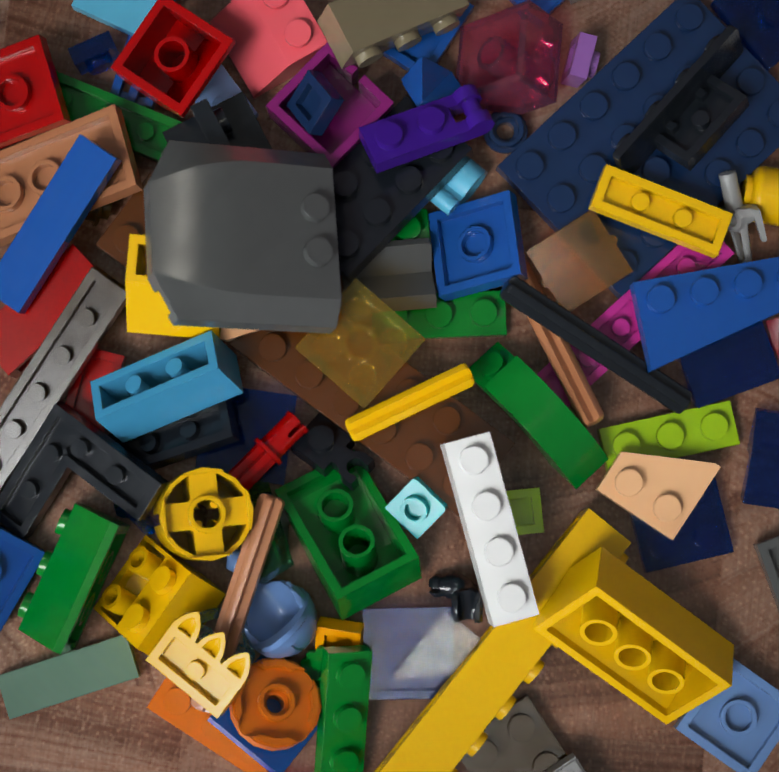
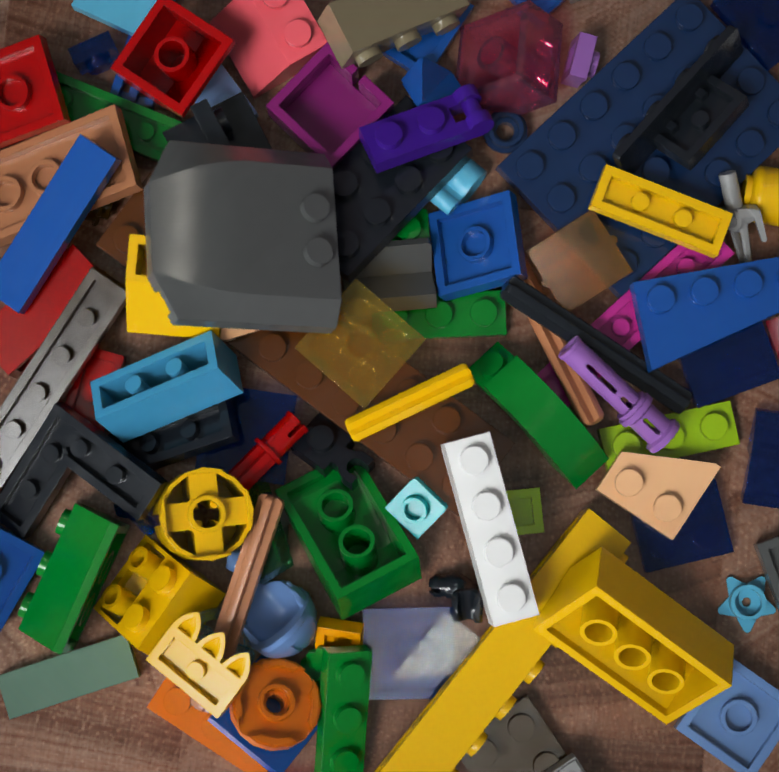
(315, 102): dark blue plate -> none
(632, 412): none -> medium lavender pin
(758, 605): none -> medium azure plate

